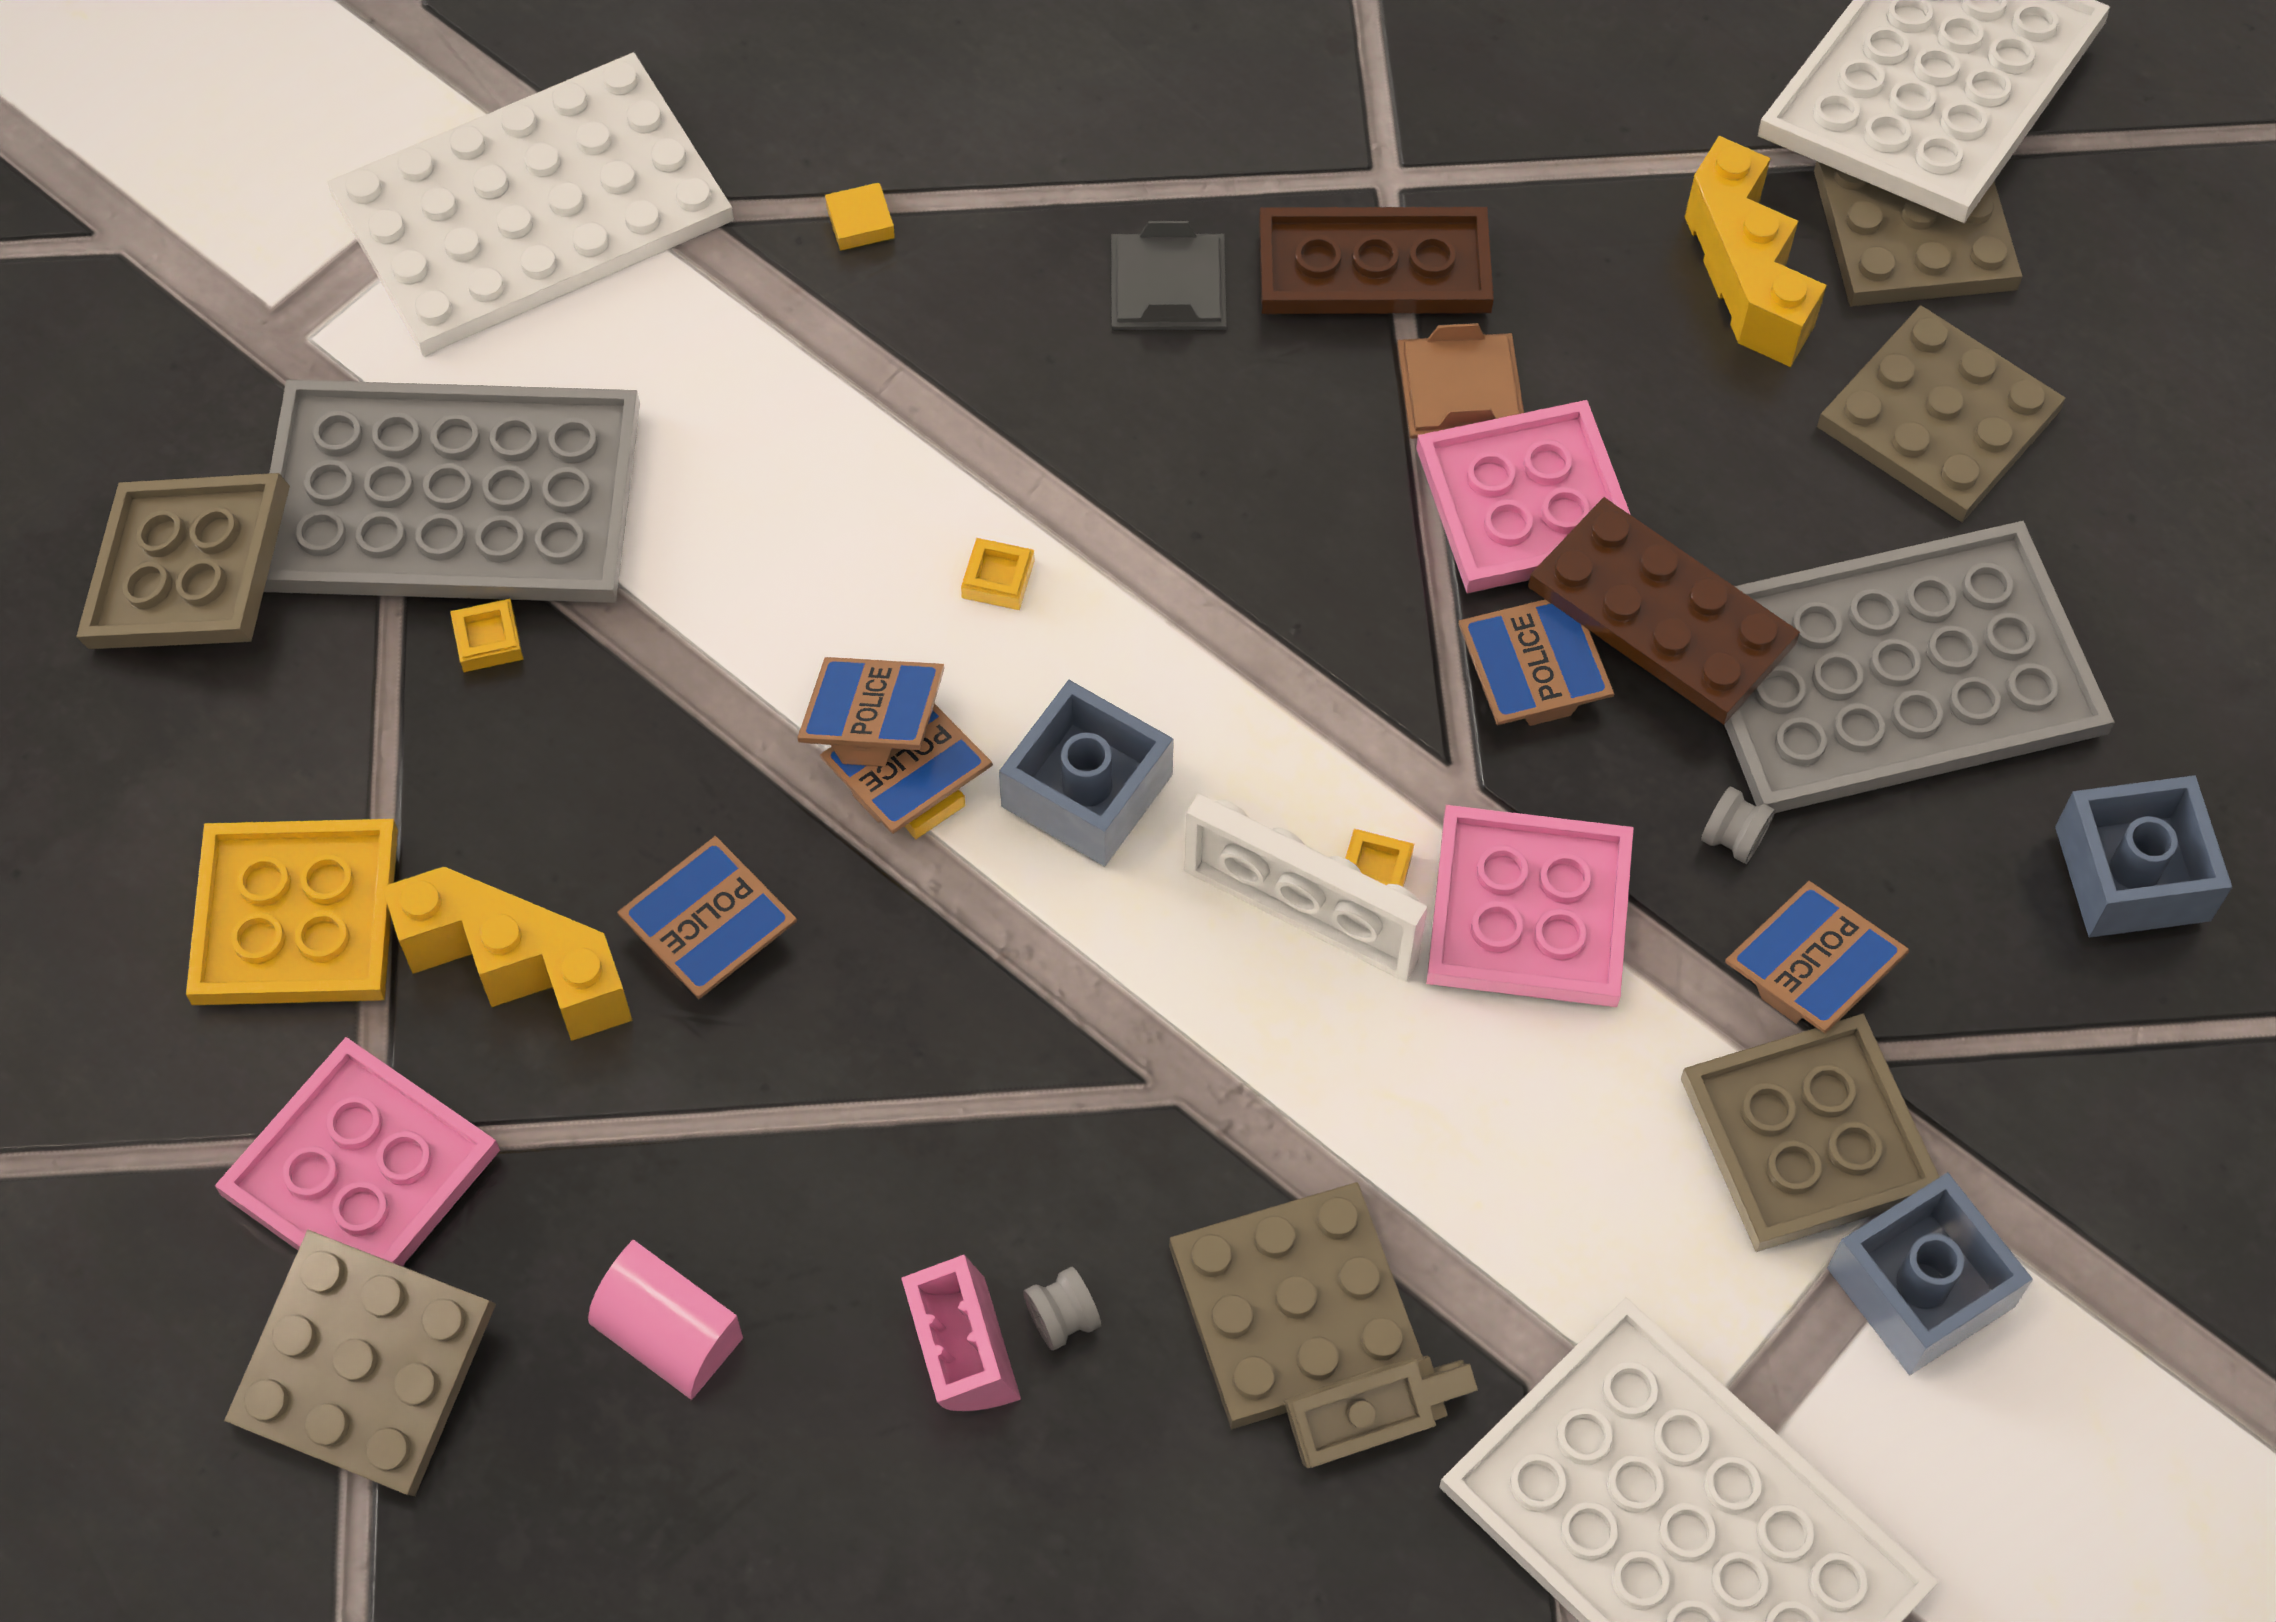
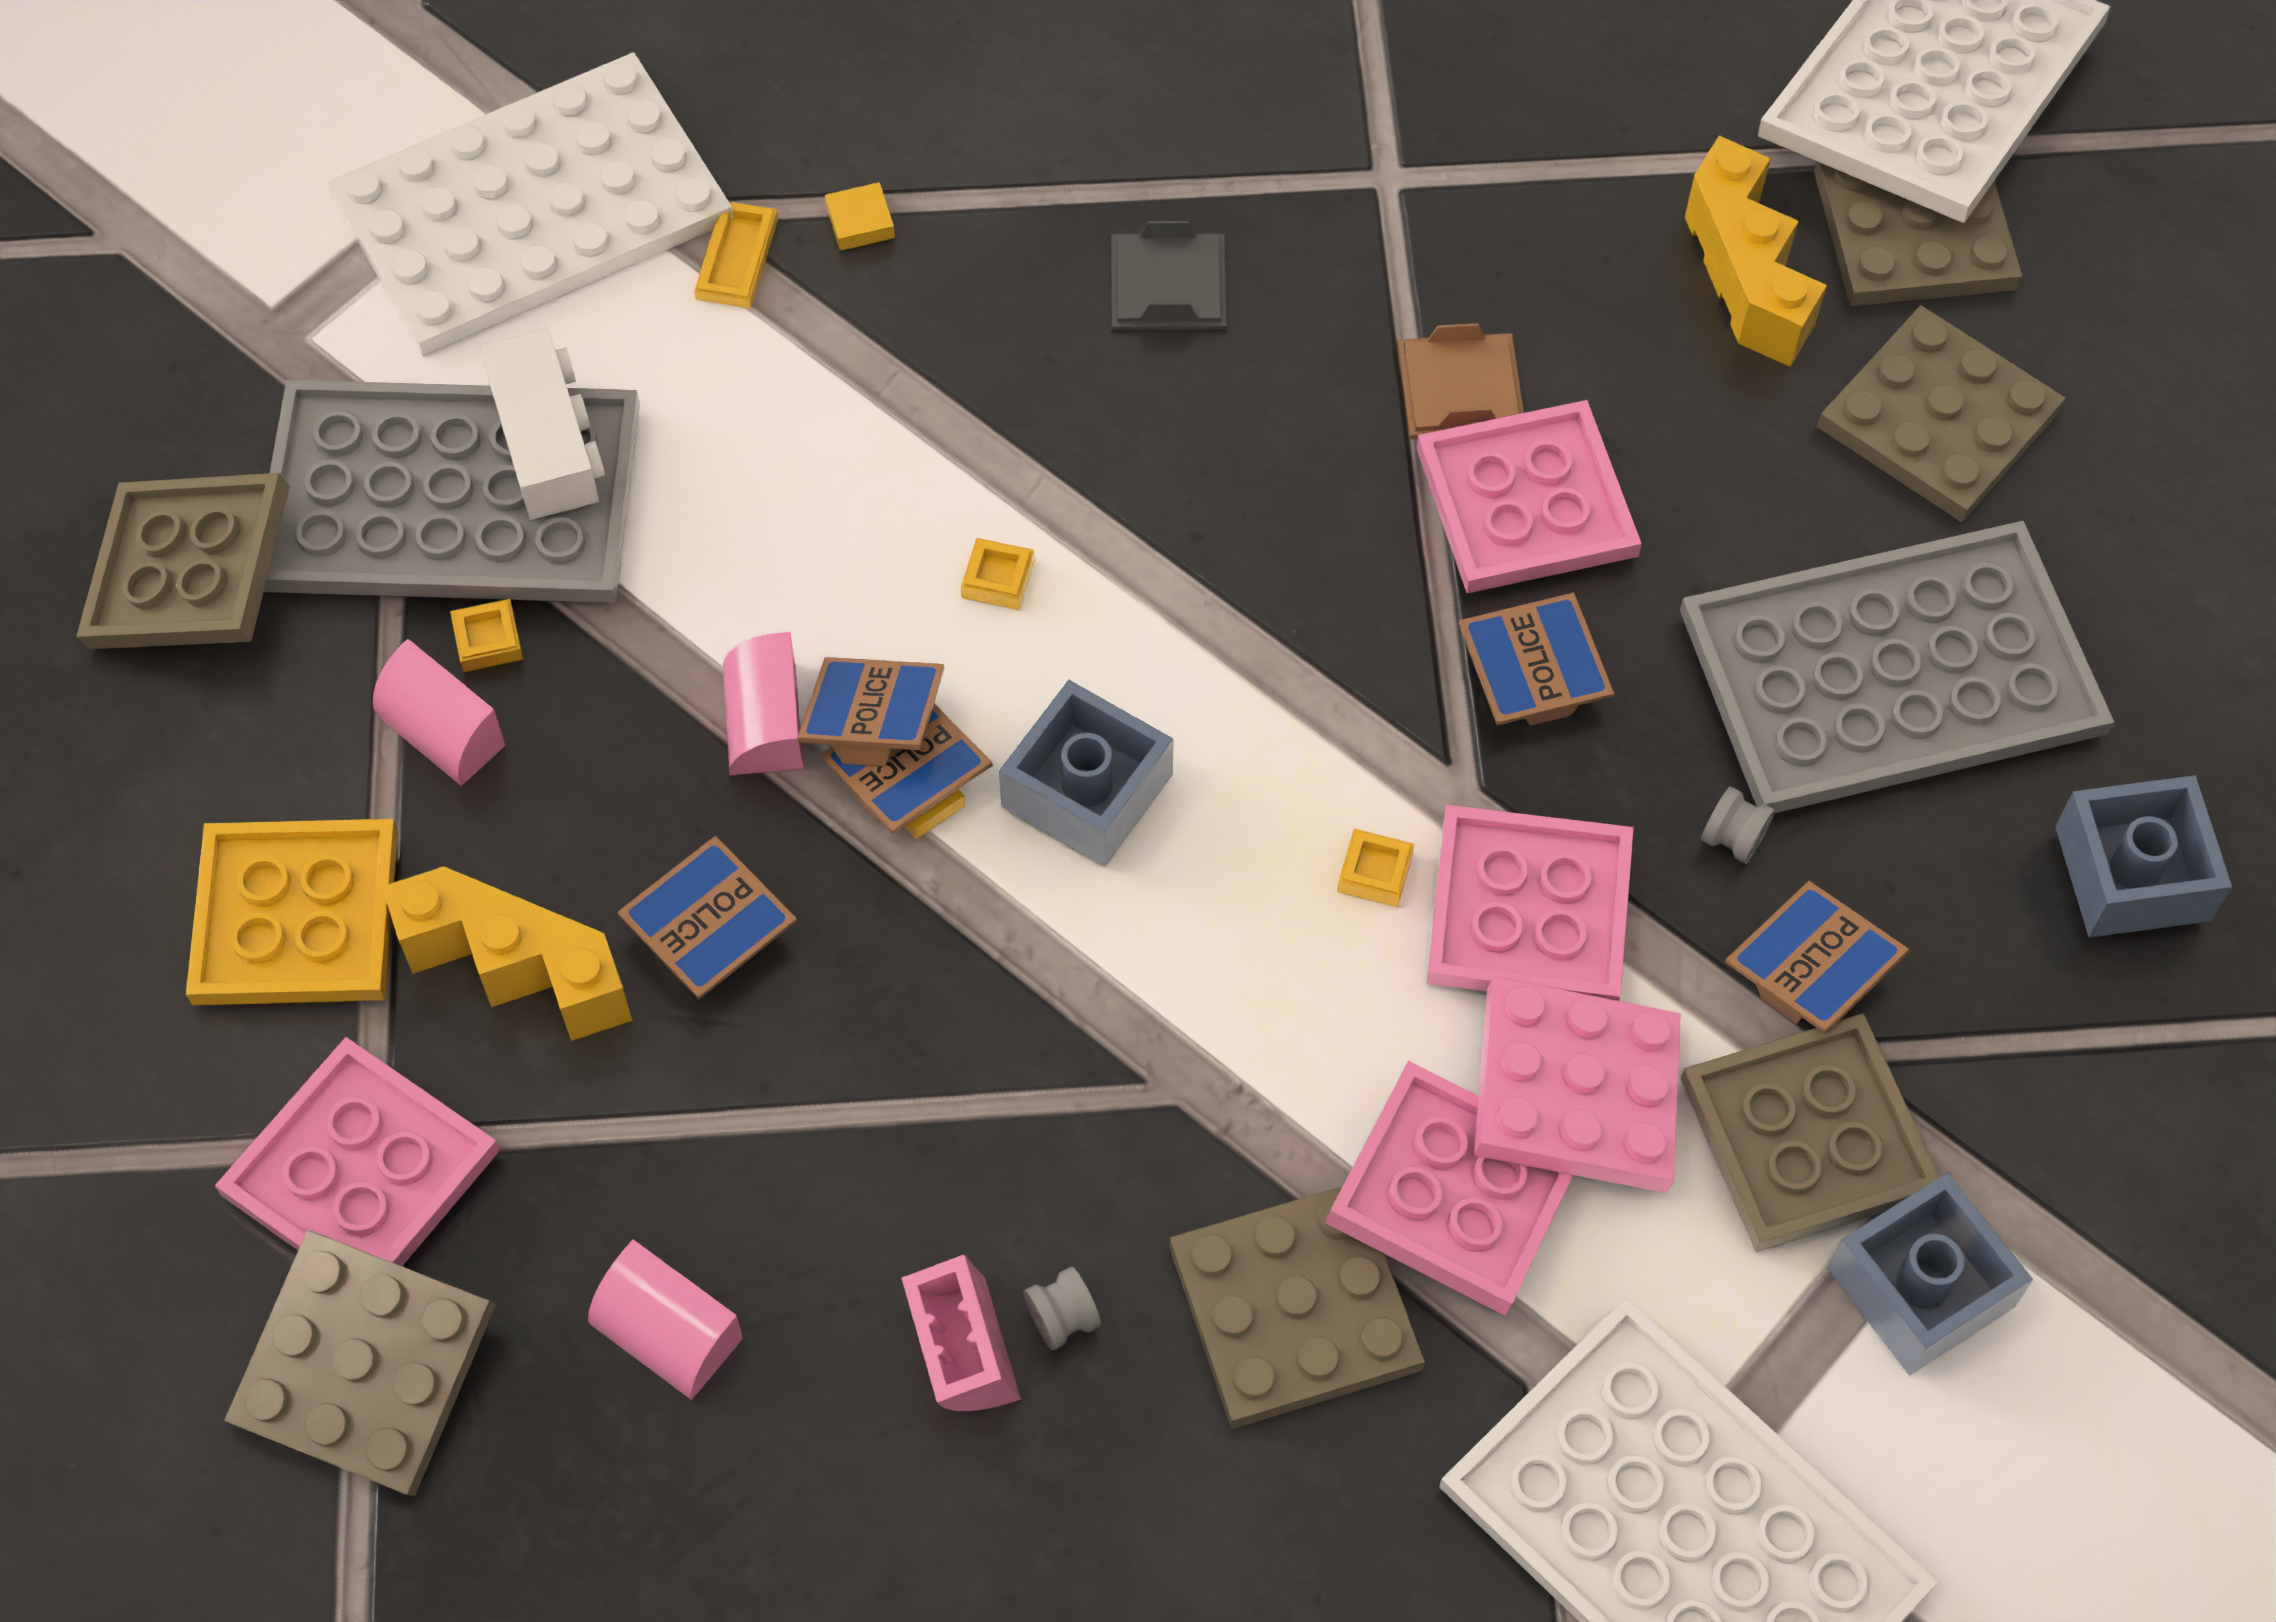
(436, 713): none -> bright pink brick
(543, 422): none -> white brick
(736, 255): none -> yellow tile
(762, 706): none -> bright pink brick
(1304, 886): white plate -> none
(1374, 1407): dark tan hinge -> none
(1375, 260): reddish brown plate -> none
(1440, 1206): none -> bright pink plate
(1578, 1085): none -> bright pink plate
(1663, 610): reddish brown plate -> none

